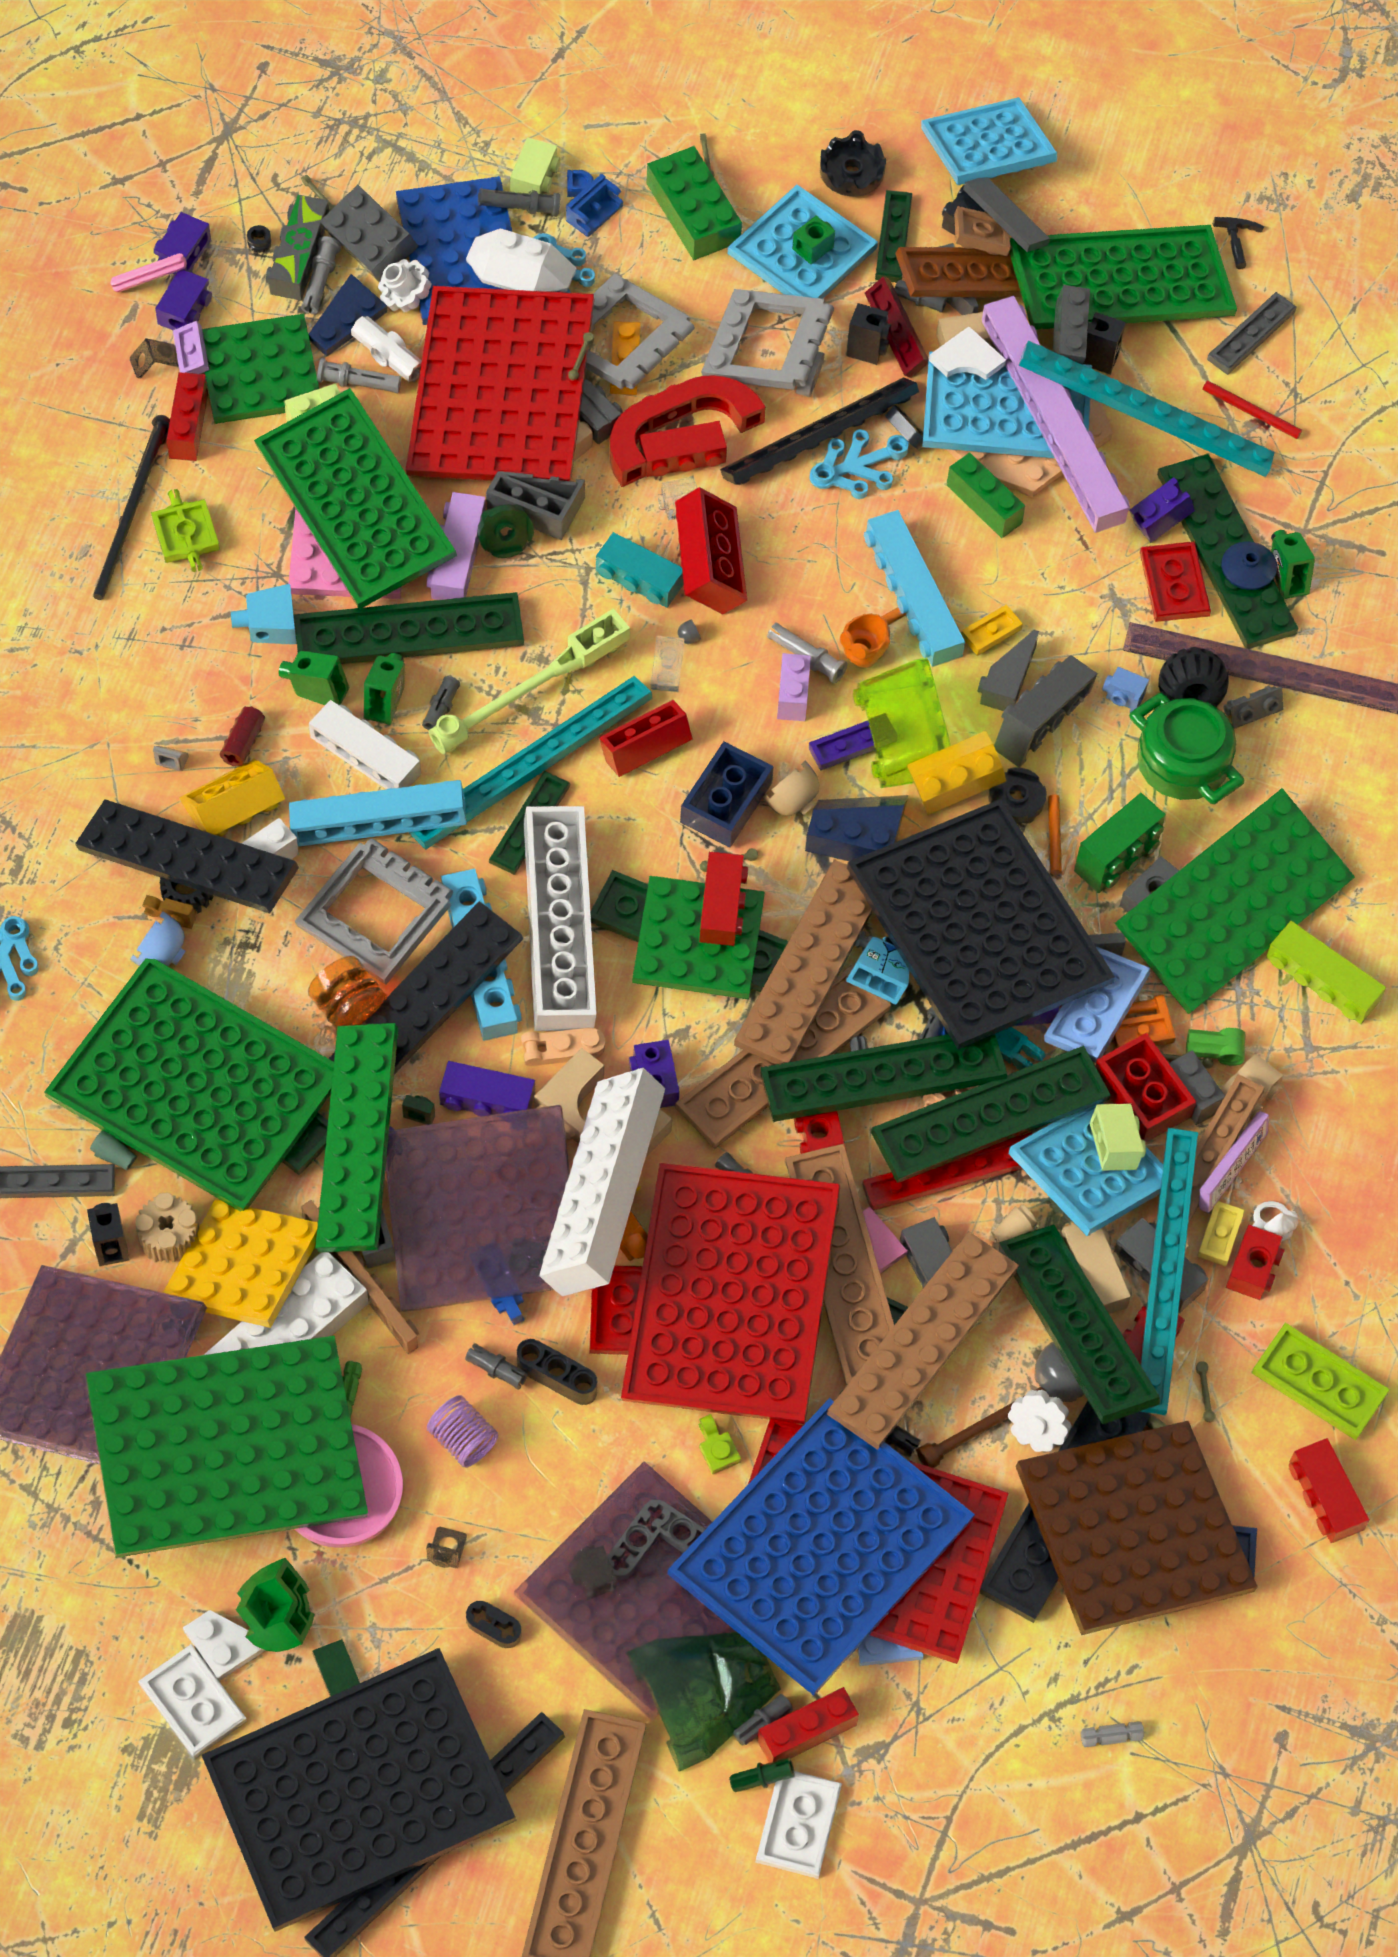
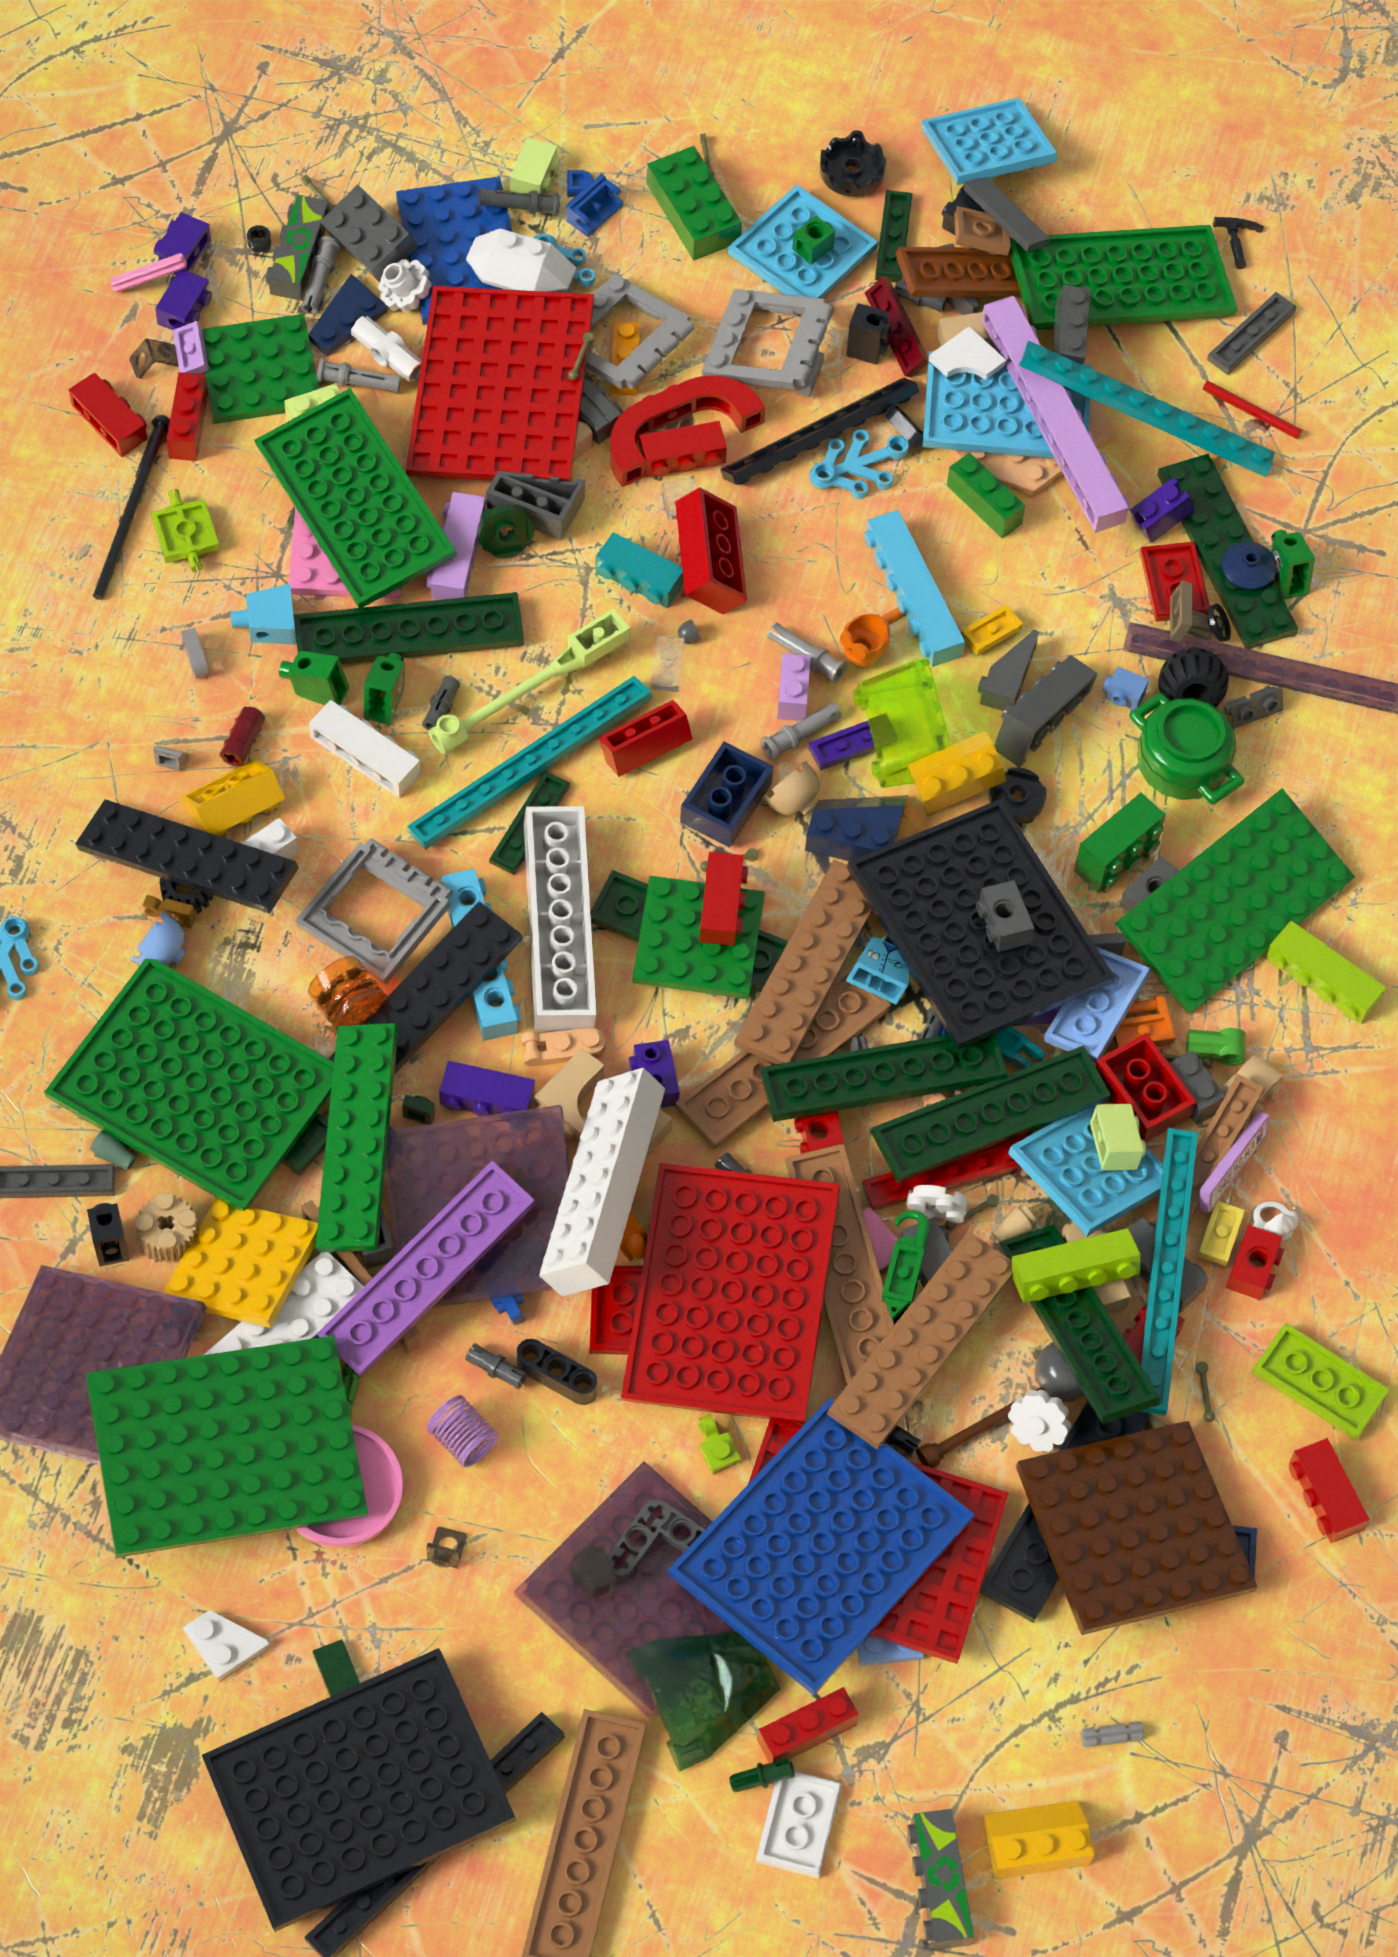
(108, 414): none -> red brick
(192, 1701): white tile -> none
(194, 653): none -> light grey beam
(276, 1607): green brick -> none
(378, 813): medium azure brick -> none
(427, 1268): none -> medium lavender plate
(497, 1618): black beam -> none
(773, 1711): dark grey axle -> none
(790, 736): none -> light grey pin
(905, 1265): none -> green plate
(935, 1203): none -> white plate
(941, 1878): none -> dark grey brick
(992, 1201): none -> olive hinge
(1006, 901): none -> dark grey brick
(1038, 1839): none -> yellow slope
(1054, 834): orange bar -> none
(1075, 1265): none -> lime brick
(1104, 342): black brick -> none
(1186, 621): none -> dark tan piece

